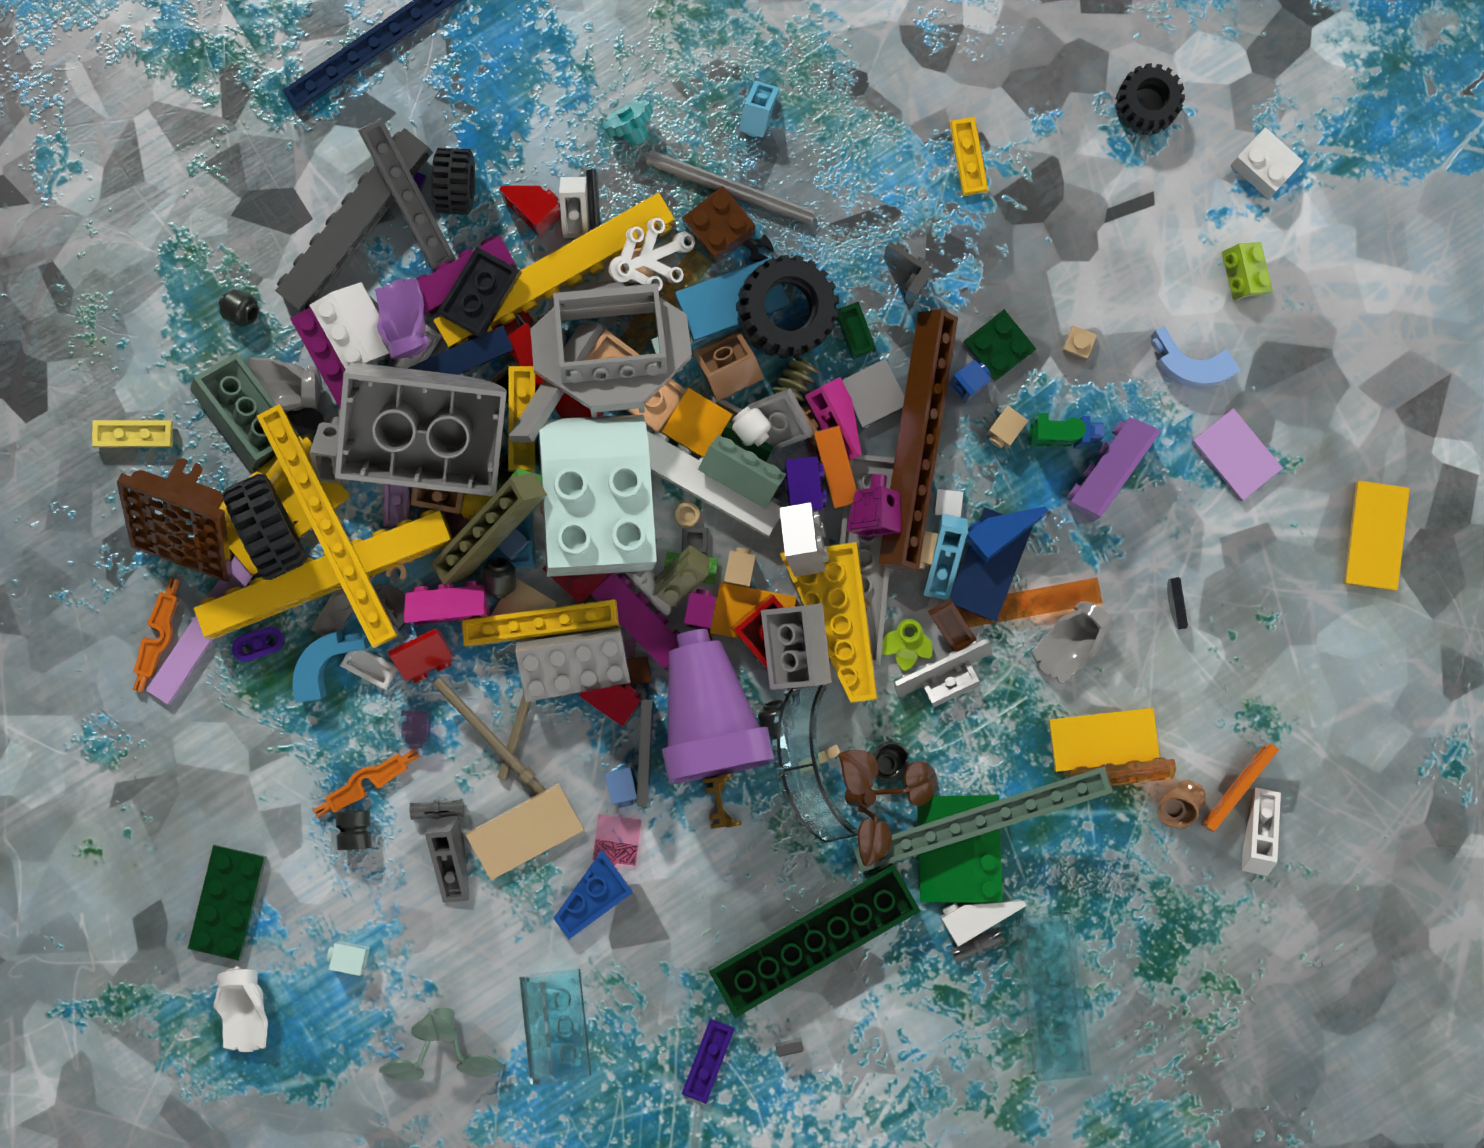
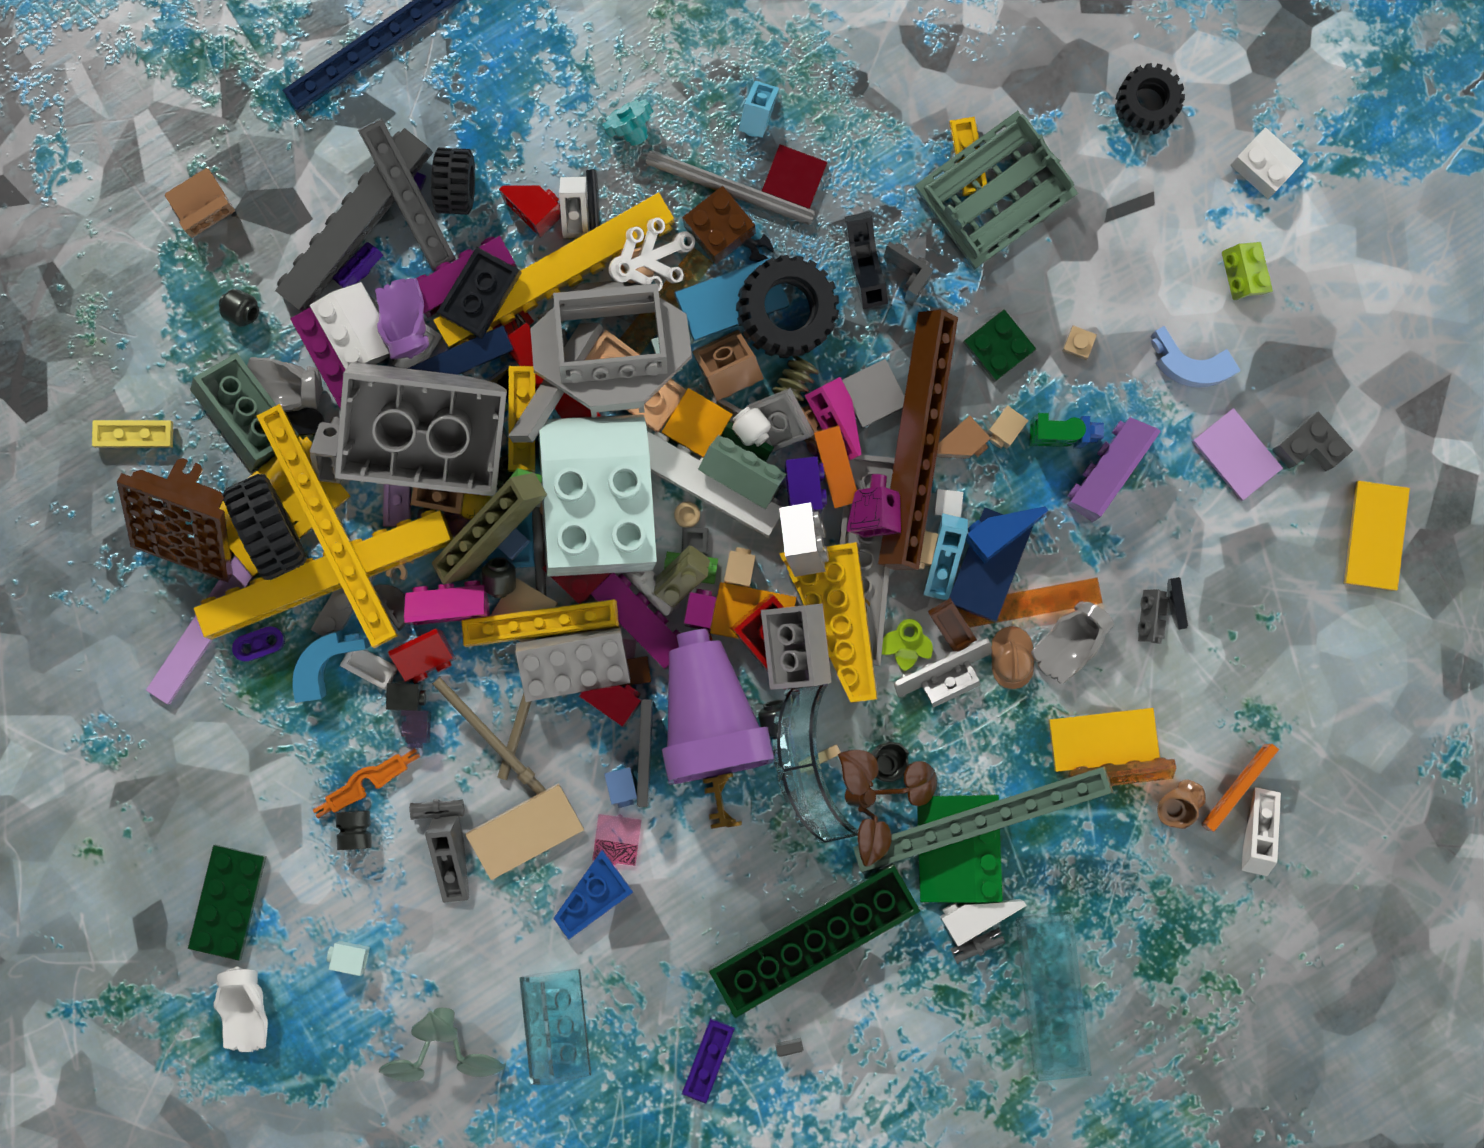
(151, 649): orange piece -> none
(199, 202): none -> medium nougat bracket
(358, 266): none -> dark purple plate
(405, 697): none -> pearl dark grey brick
(539, 558): none -> dark grey bar
(794, 176): none -> dark red tile
(855, 330): dark green tile -> none
(864, 260): none -> black arch
(964, 441): none -> medium nougat slope
(970, 380): blue slope -> none
(977, 162): none -> sand green piece
(1012, 657): none -> medium nougat piece
(1152, 604): none -> dark grey hinge
(1315, 438): none -> dark grey brick

